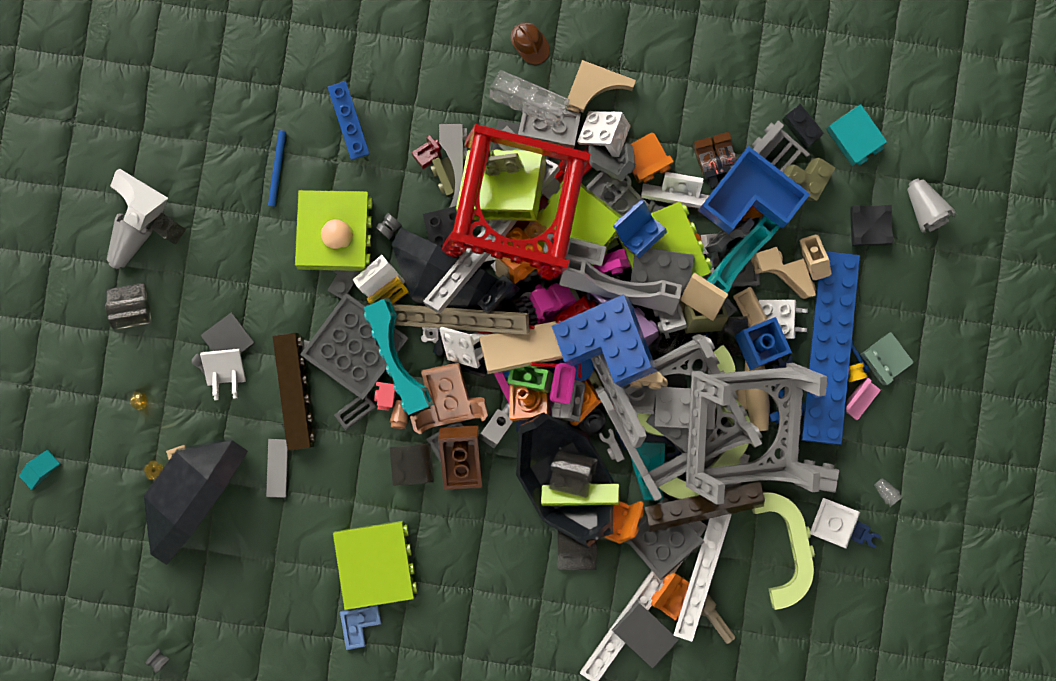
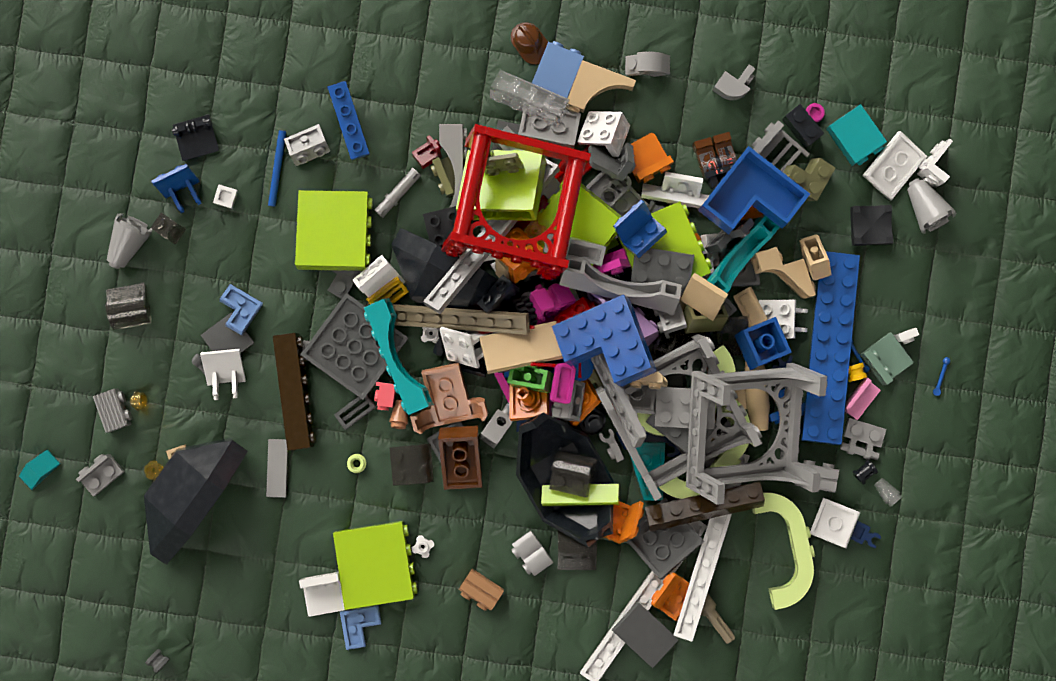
(100, 474): none -> light grey bracket
(112, 410): none -> light grey brick
(142, 201): white arch -> none
(175, 180): none -> blue plate
(195, 137): none -> black hinge
(225, 196): none -> white plate
(245, 308): none -> medium blue tile
(307, 145): none -> light grey bracket
(322, 593): none -> white bracket
(336, 234): light nougat hair -> none
(350, 463): none -> yellowish green plate
(392, 223): dark grey wheel -> none
(393, 197): none -> light grey pin
(423, 551): none -> white plate
(481, 590): none -> medium nougat brick
(532, 553): none -> light grey brick
(558, 69): none -> medium blue brick
(647, 63): none -> light grey brick
(733, 88): none -> light grey brick
(816, 111): none -> dark pink tile
(864, 433): none -> light grey plate
(865, 472): none -> black bush
(894, 165): none -> white tile
(907, 336): none -> white plate
(929, 171): none -> white bracket
(937, 391): none -> blue hinge

